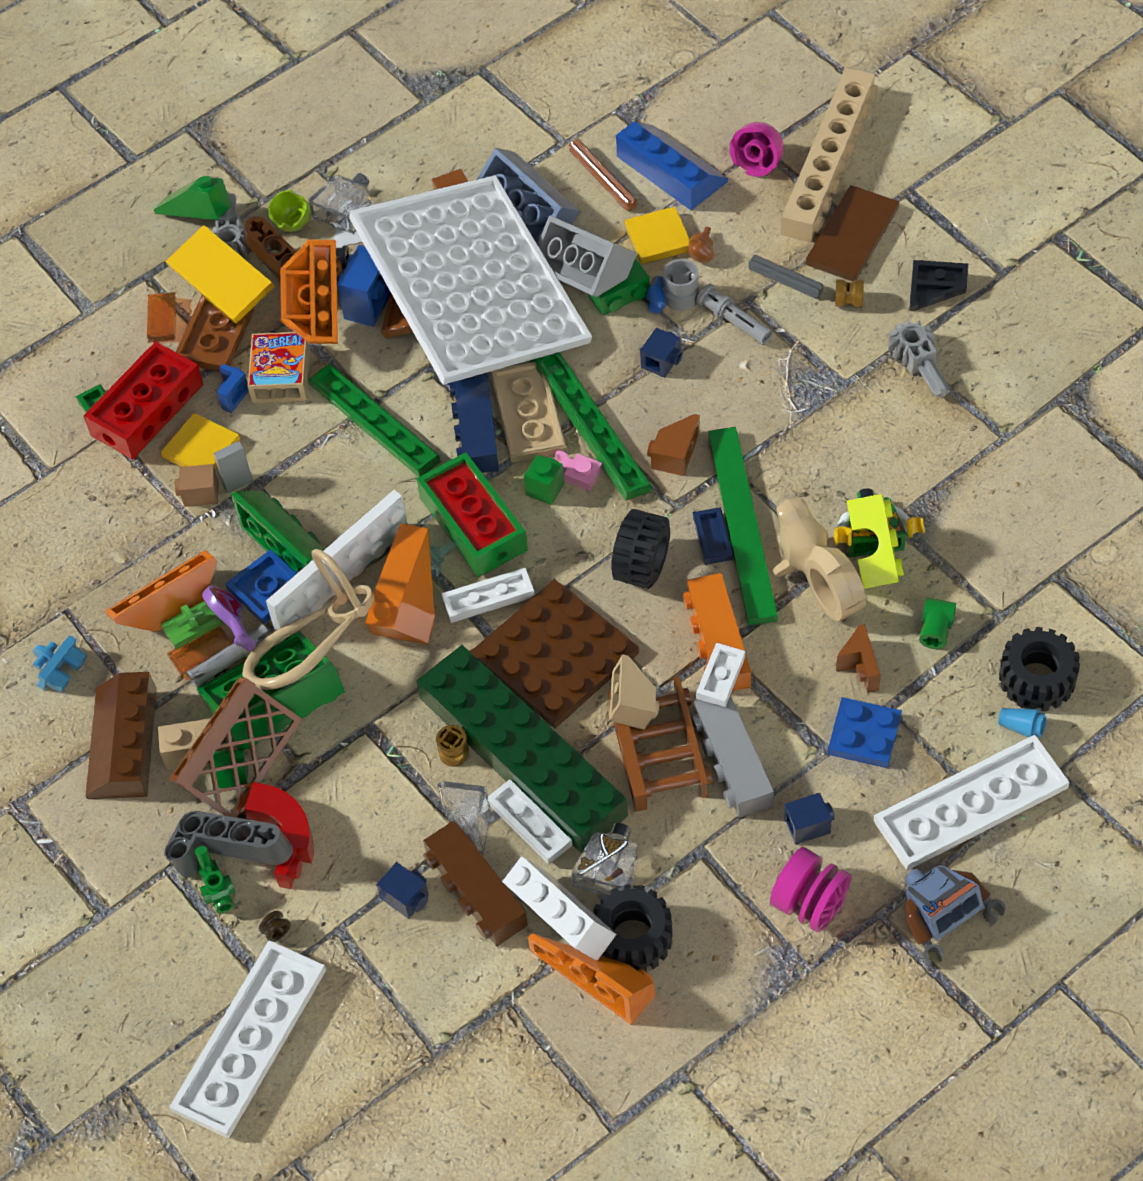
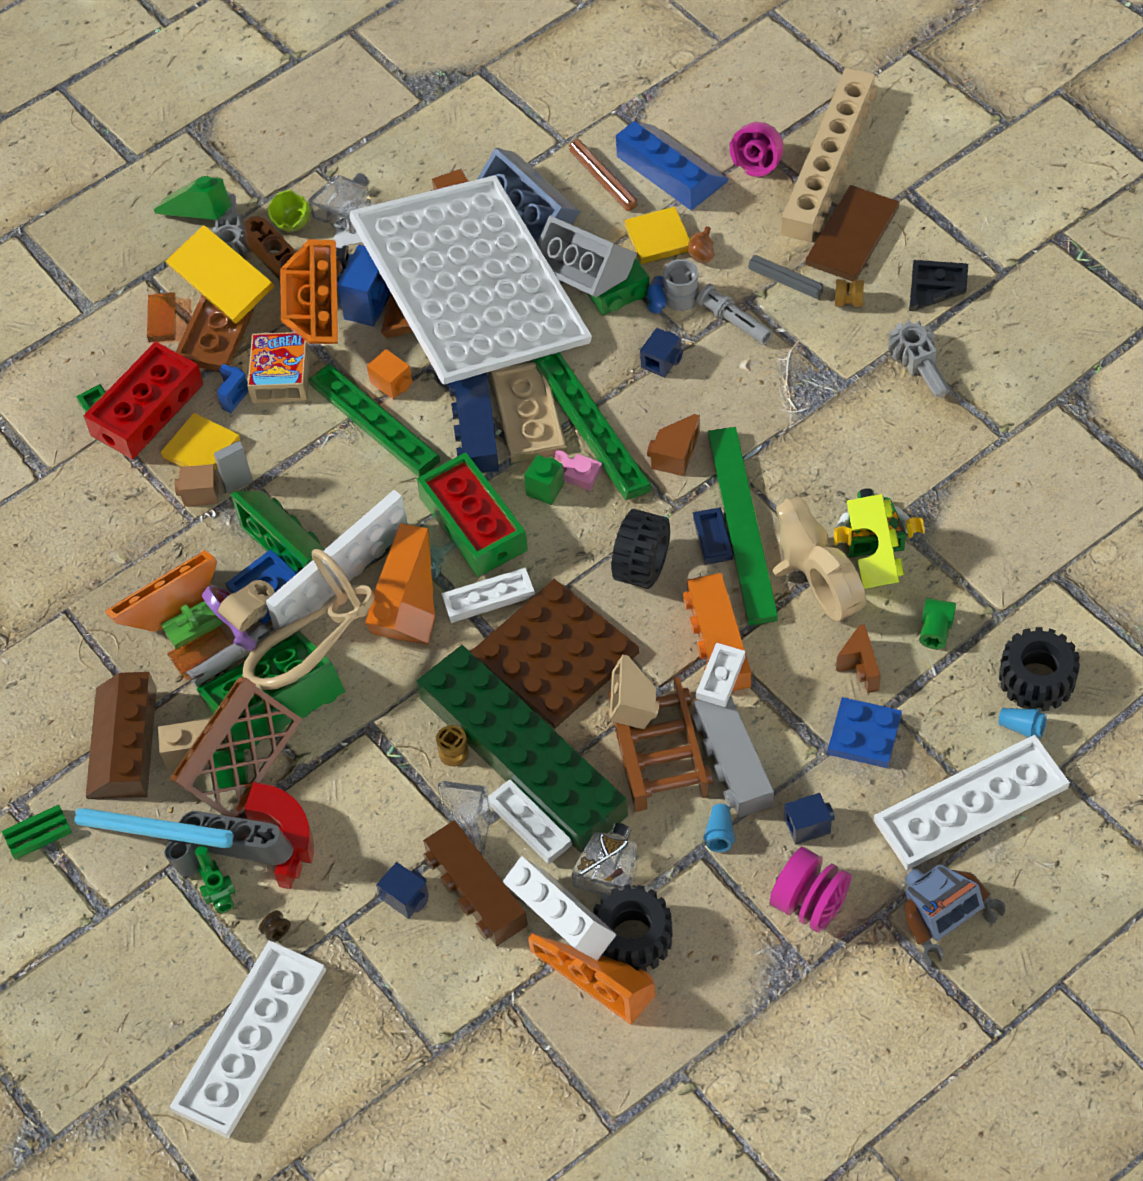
(35, 827): none -> green tile
(51, 673): dark azure hips -> none
(154, 828): none -> medium azure axle
(246, 605): none -> tan piece
(389, 374): none -> orange brick
(719, 830): none -> dark azure cone

